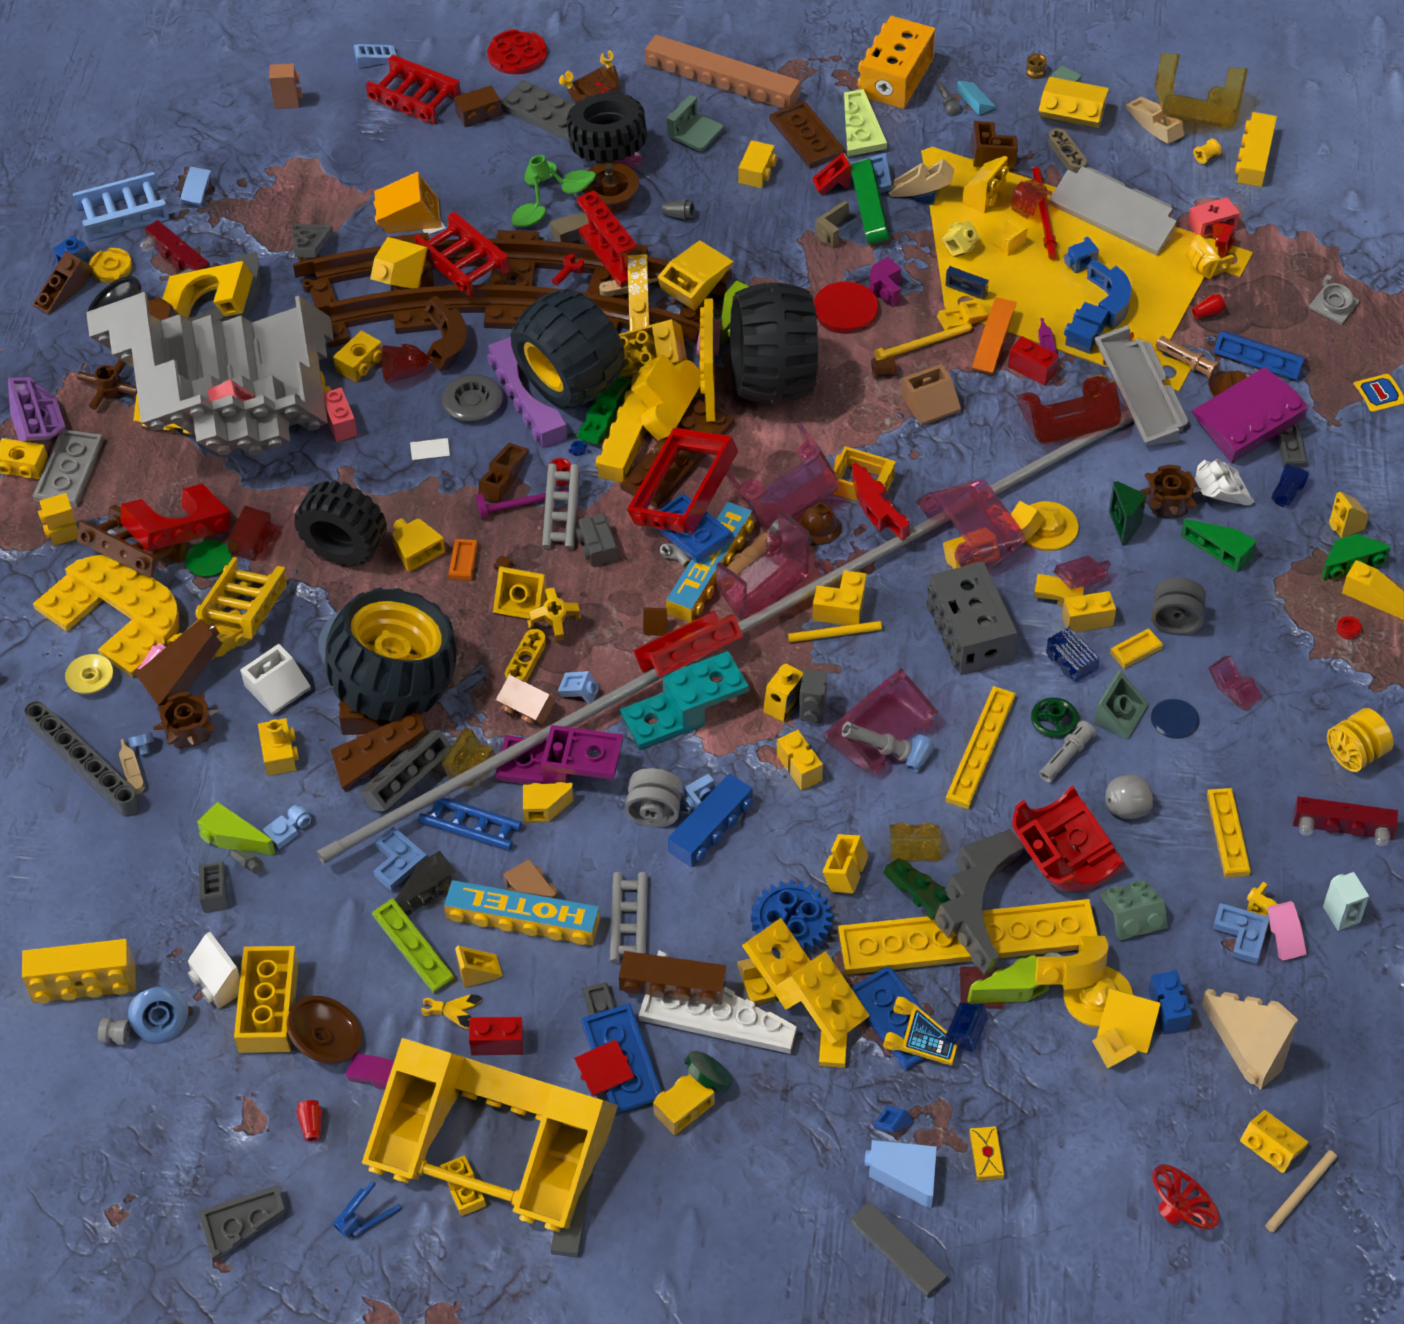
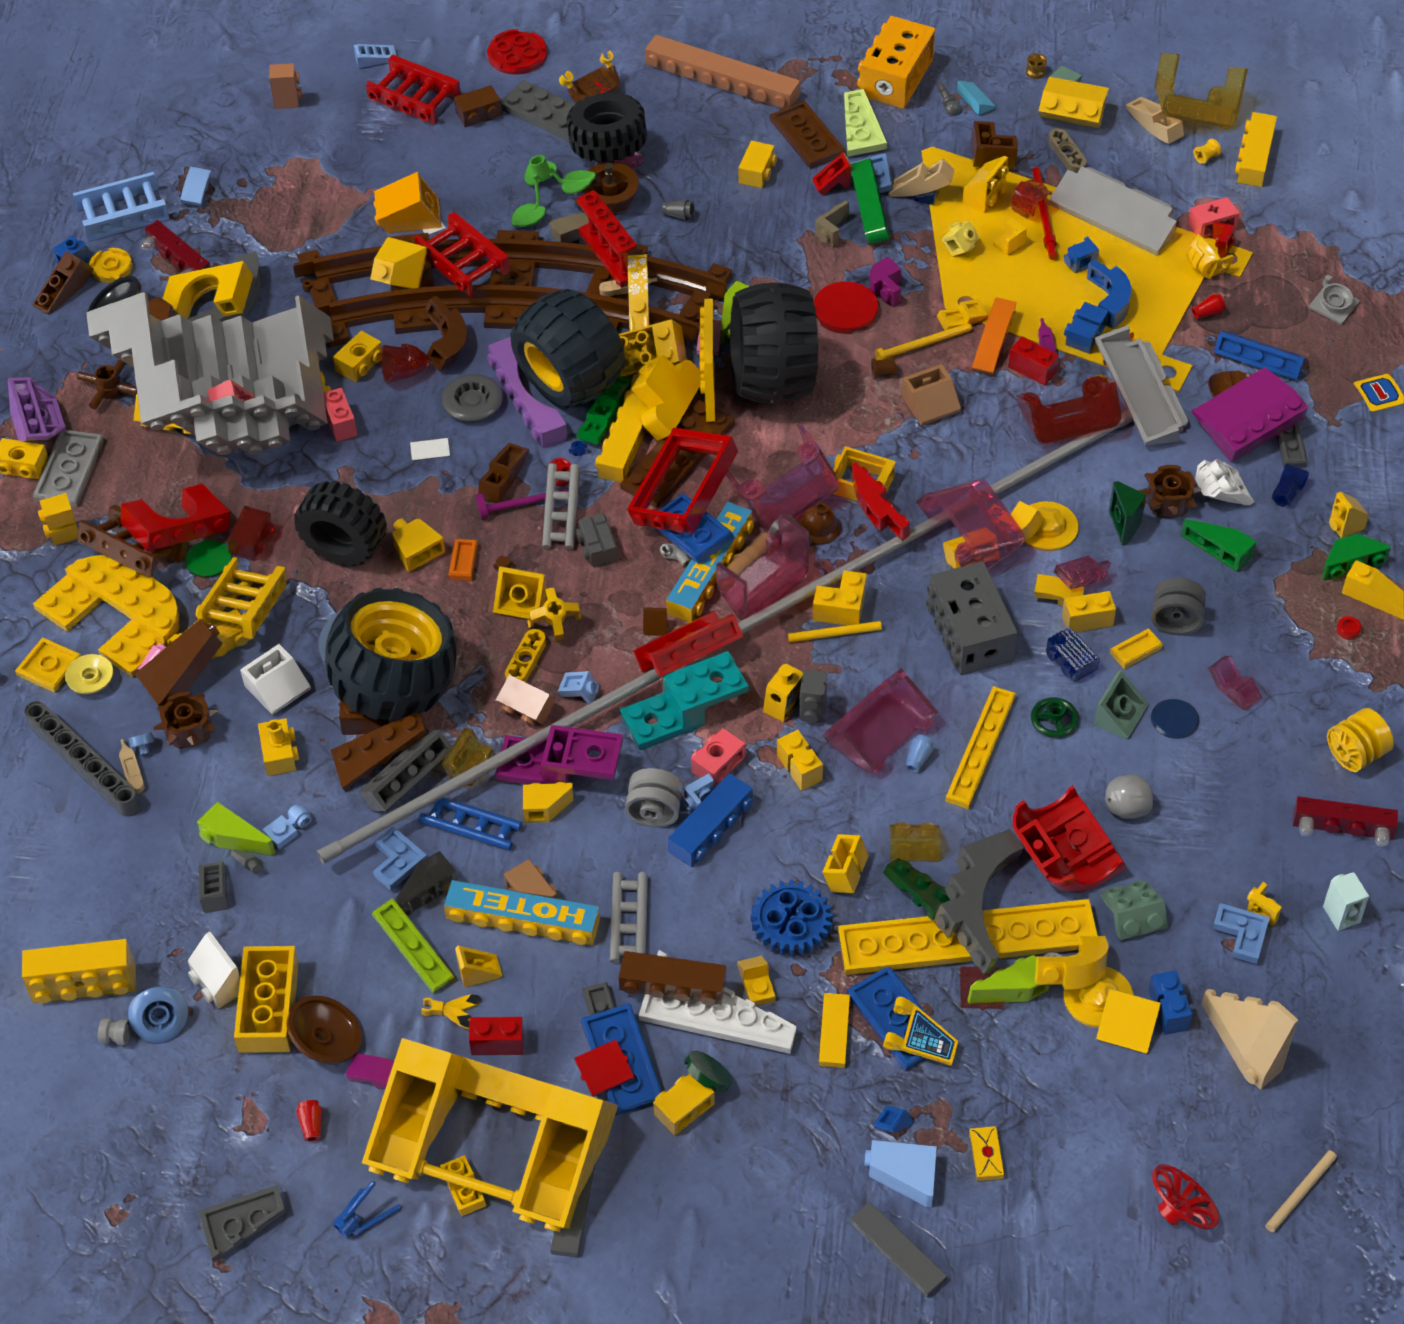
(46, 664): none -> yellow tile
(310, 239): dark grey wing -> none
(569, 267): red bar -> none
(690, 127): sand green bracket -> none
(694, 274): yellow slope -> none
(730, 753): none -> coral brick
(806, 980): yellow bracket -> none
(884, 743): light grey pin -> none
(966, 282): dark blue tile -> none
(967, 1025): clear blue slope -> none
(1073, 744): light grey pin -> none
(1112, 1048): yellow panel -> none
(1197, 361): medium nougat pin -> none
(1228, 832): yellow tile -> none
(1273, 1140): yellow bracket -> none
(1287, 929): bright pink slope -> none

